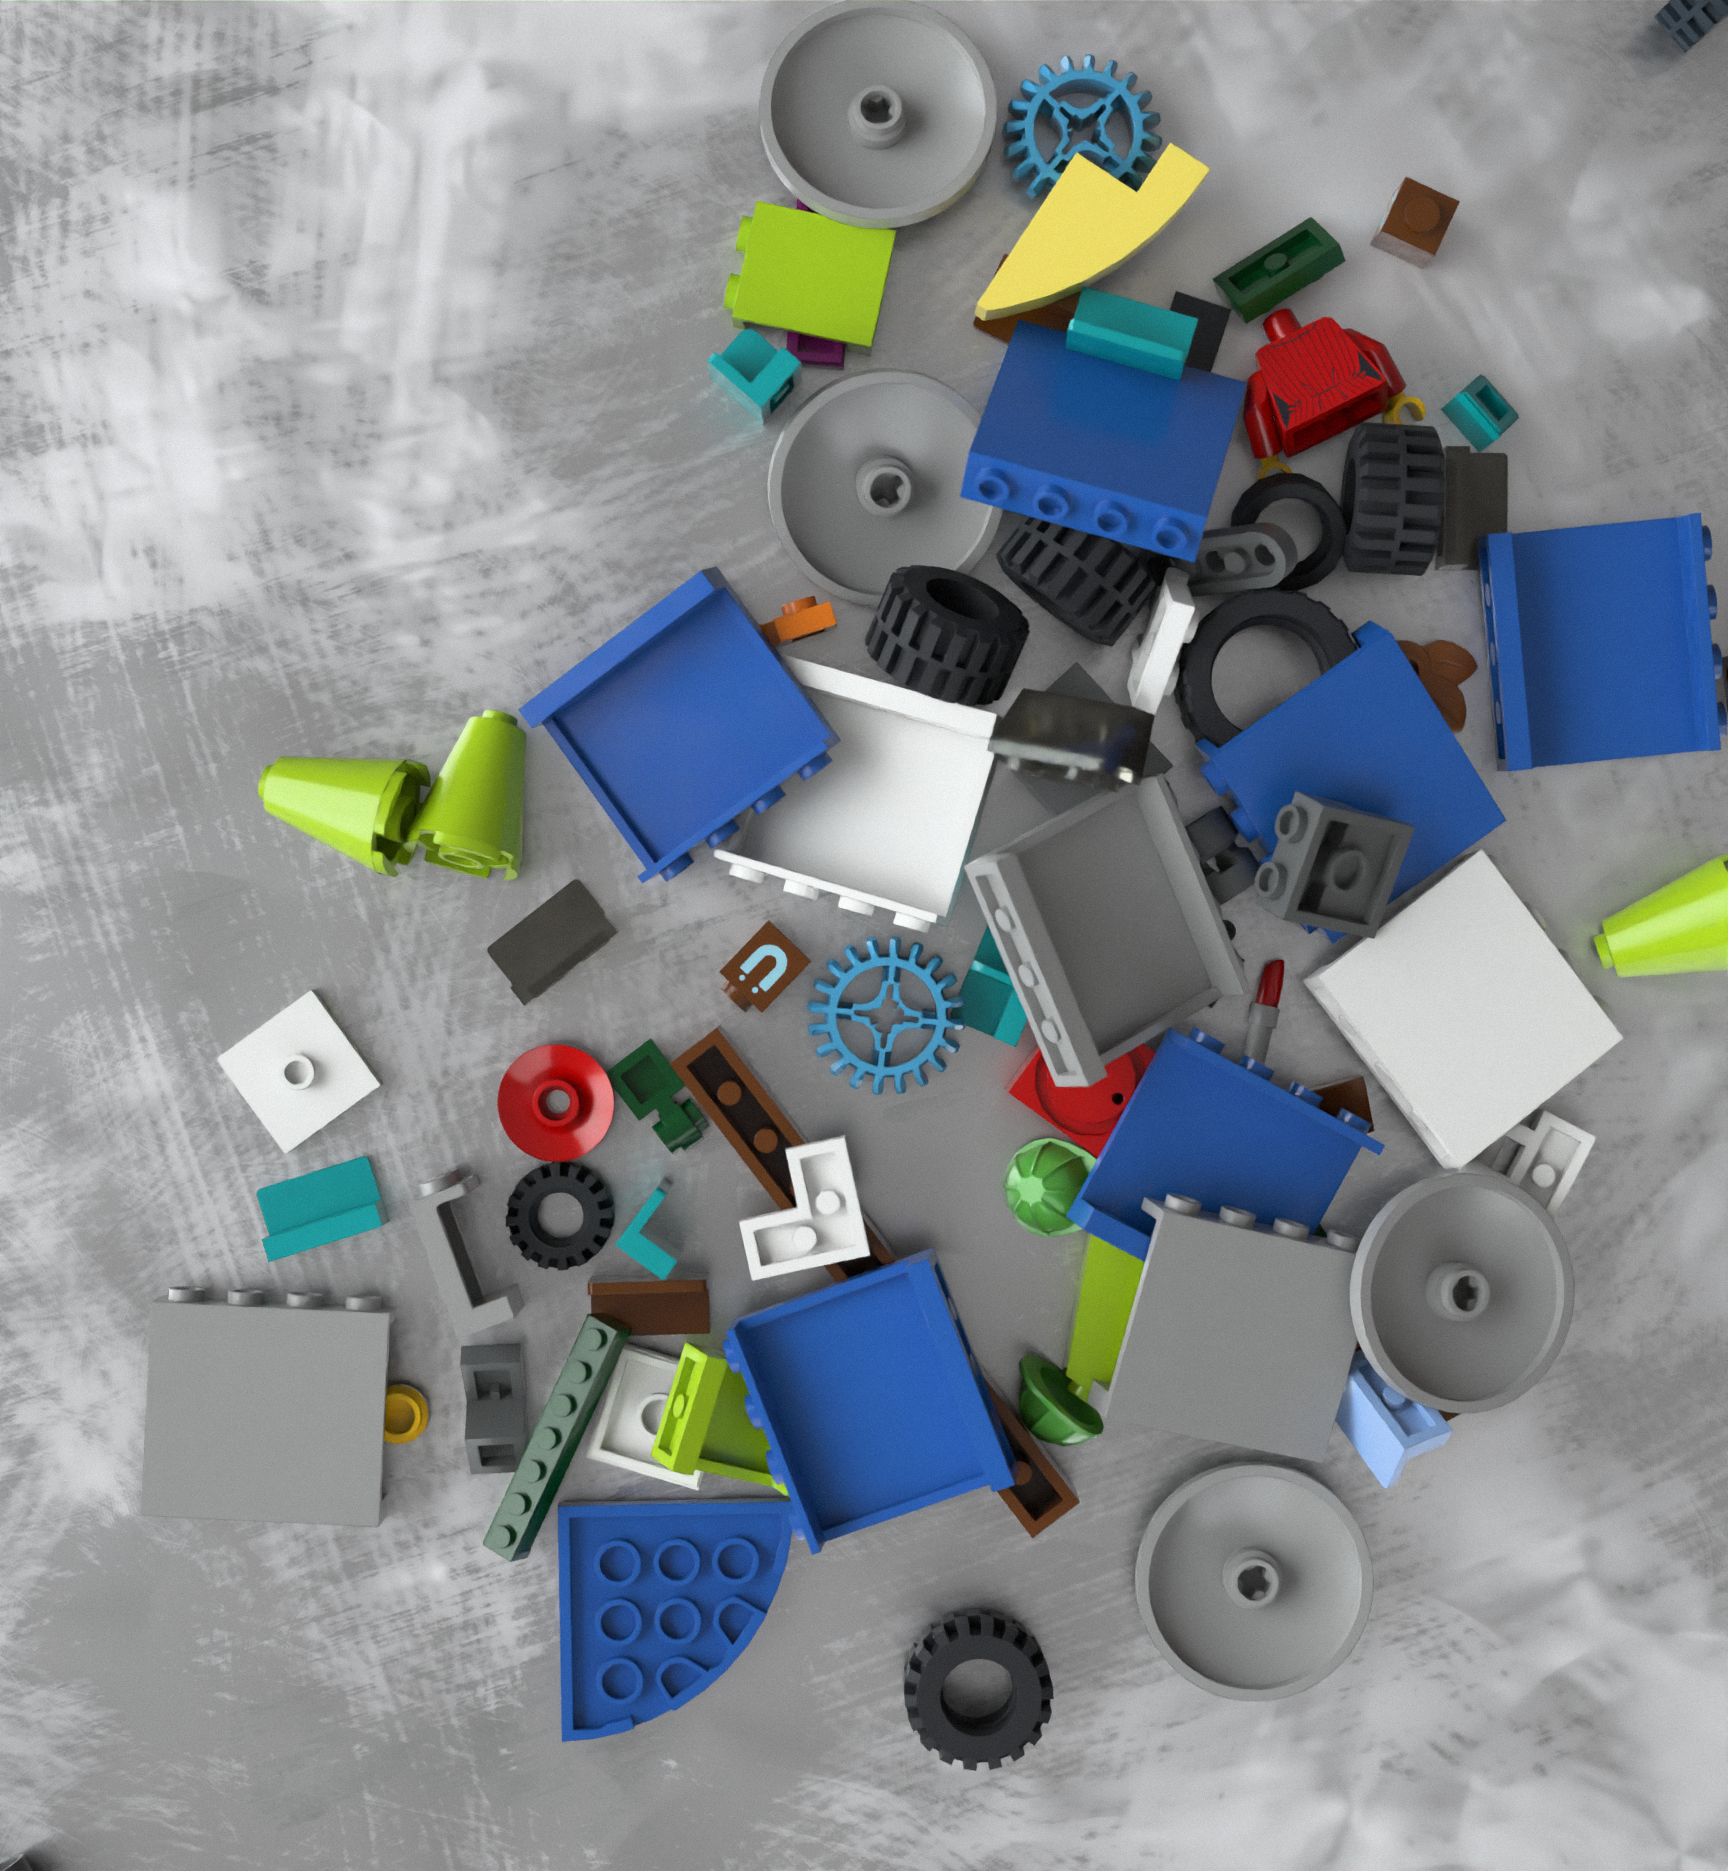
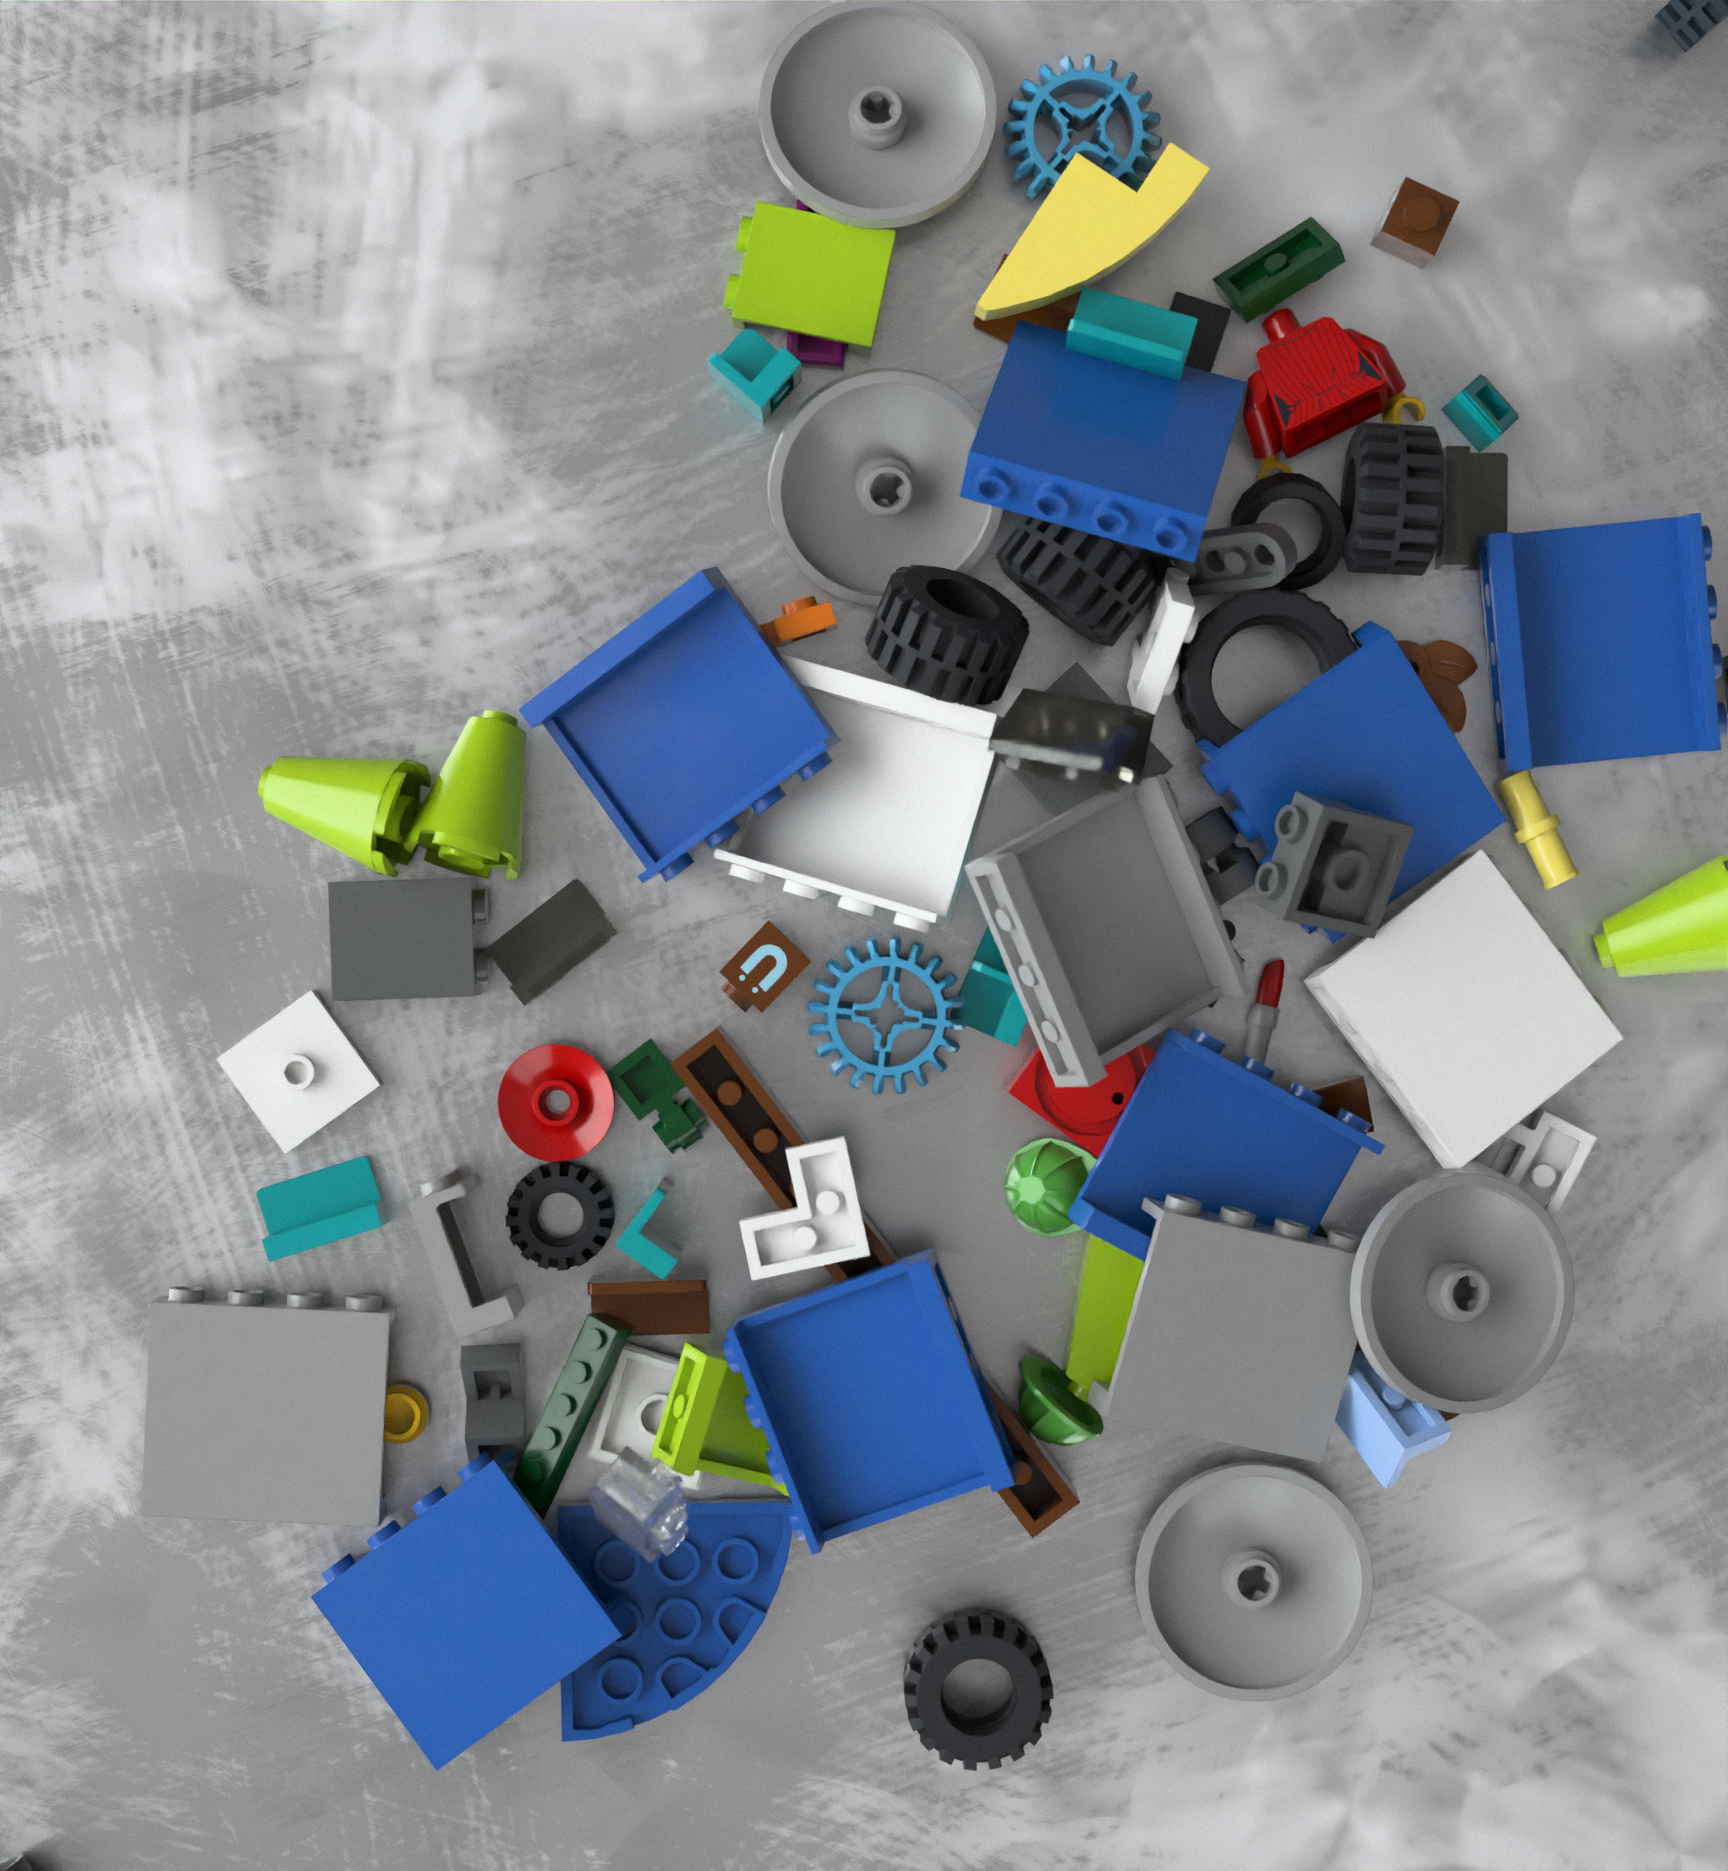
(407, 939): none -> dark grey brick
(466, 1610): none -> blue panel
(641, 1504): none -> clear brick
(1537, 829): none -> light yellow pin

